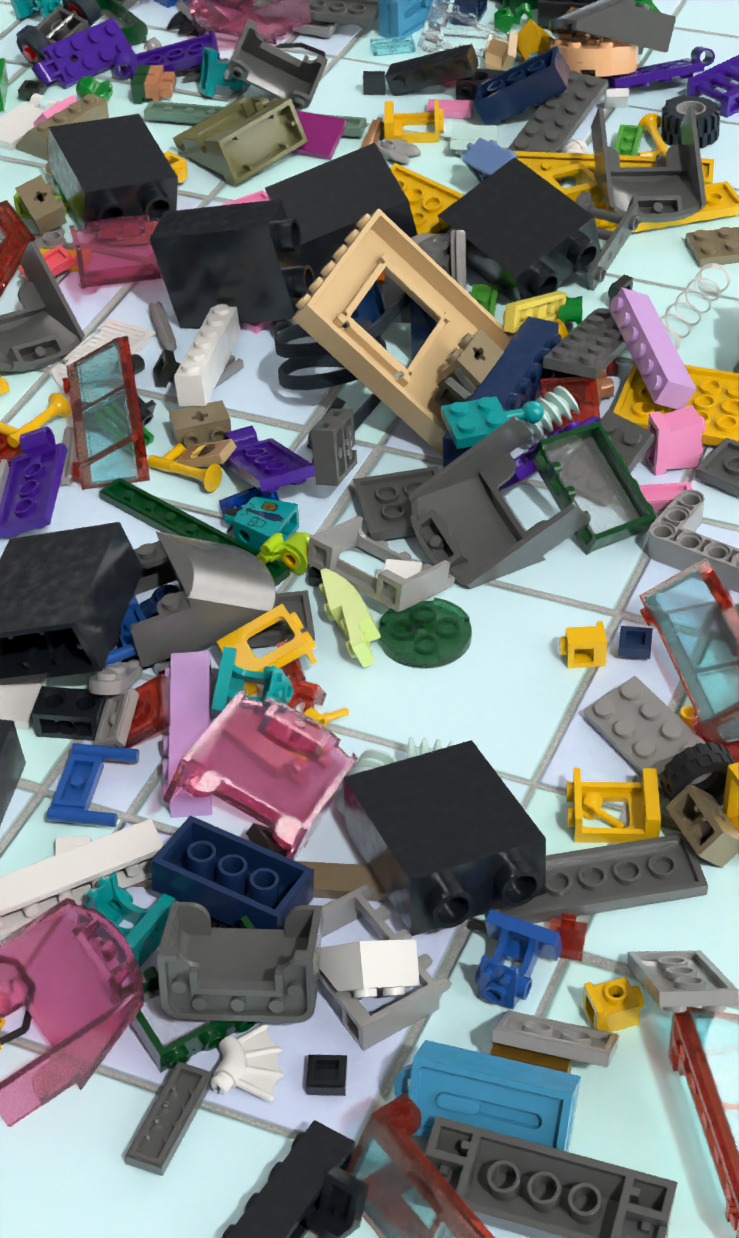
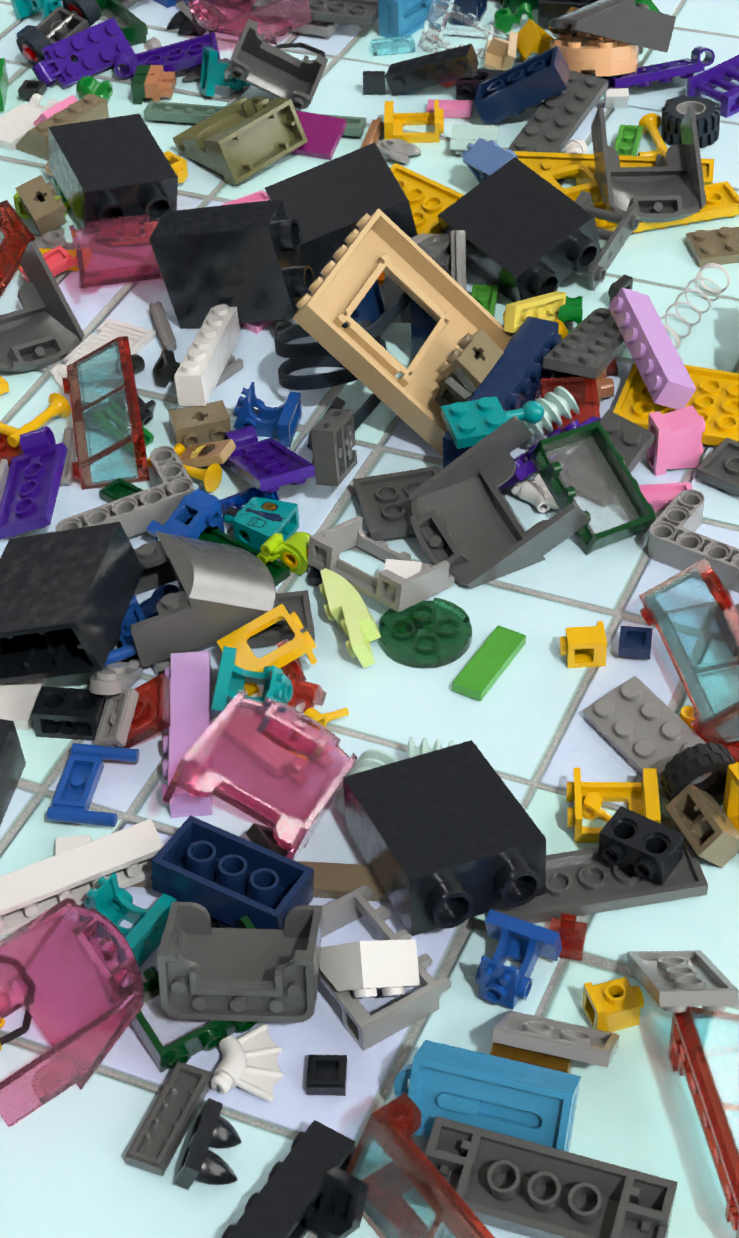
(141, 508): none -> light grey beam
(200, 1162): none -> black tile
(202, 506): none -> blue tile
(269, 421): none -> blue tile
(489, 663): none -> bright green tile
(535, 493): none -> white arm
(641, 845): none -> black brick

